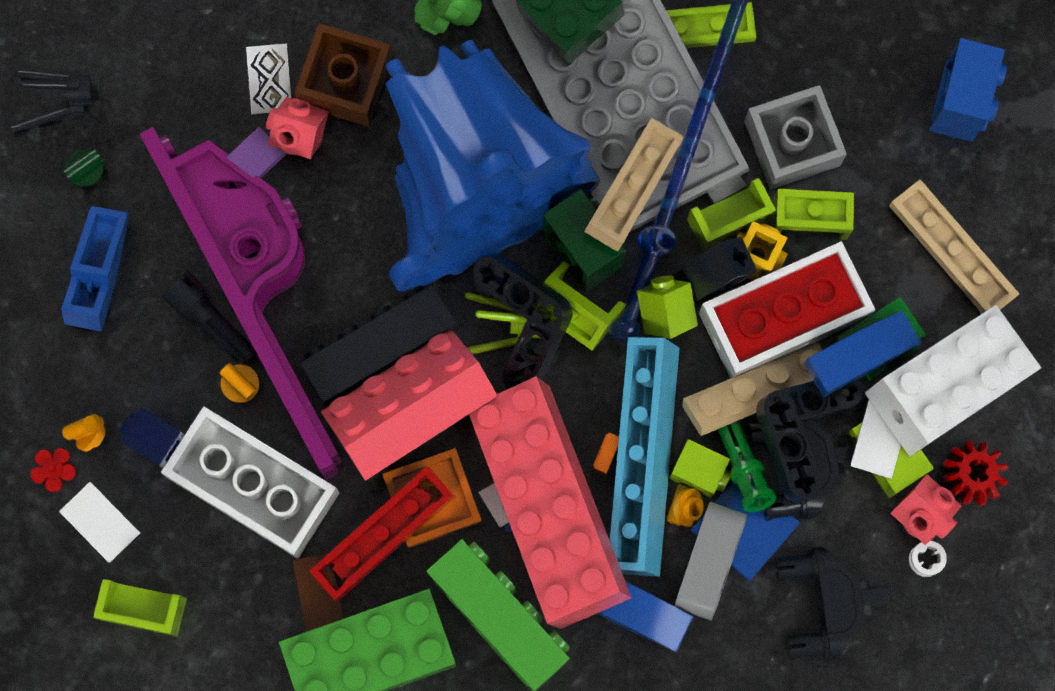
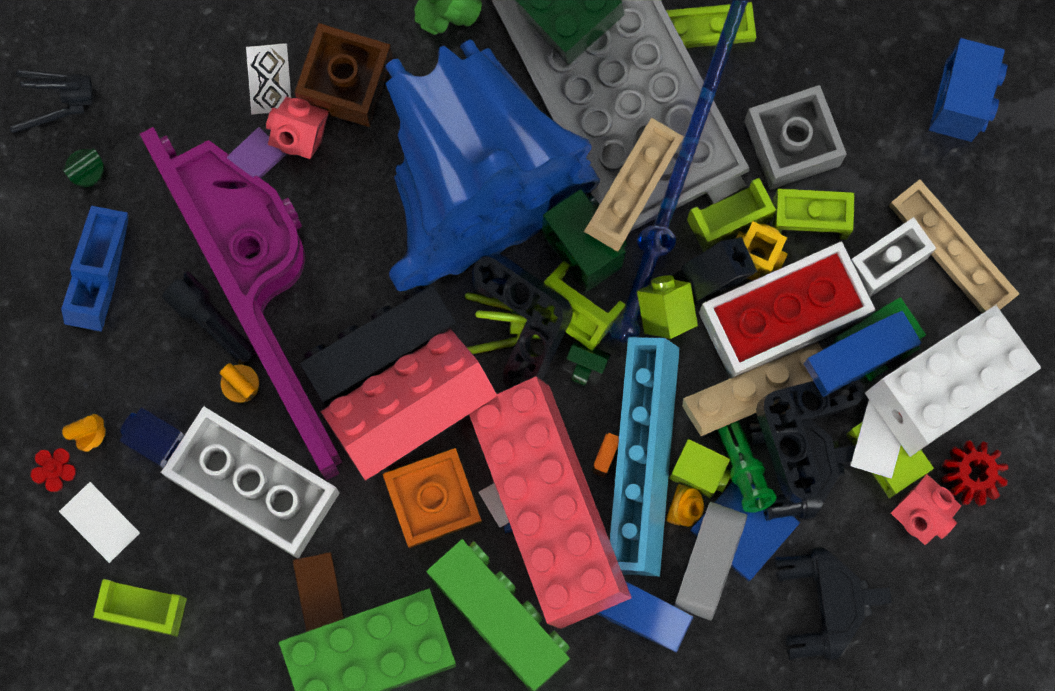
(382, 534): red piece -> none
(586, 361): none -> dark green tile
(893, 256): none -> white brick
(934, 568): white bush -> none

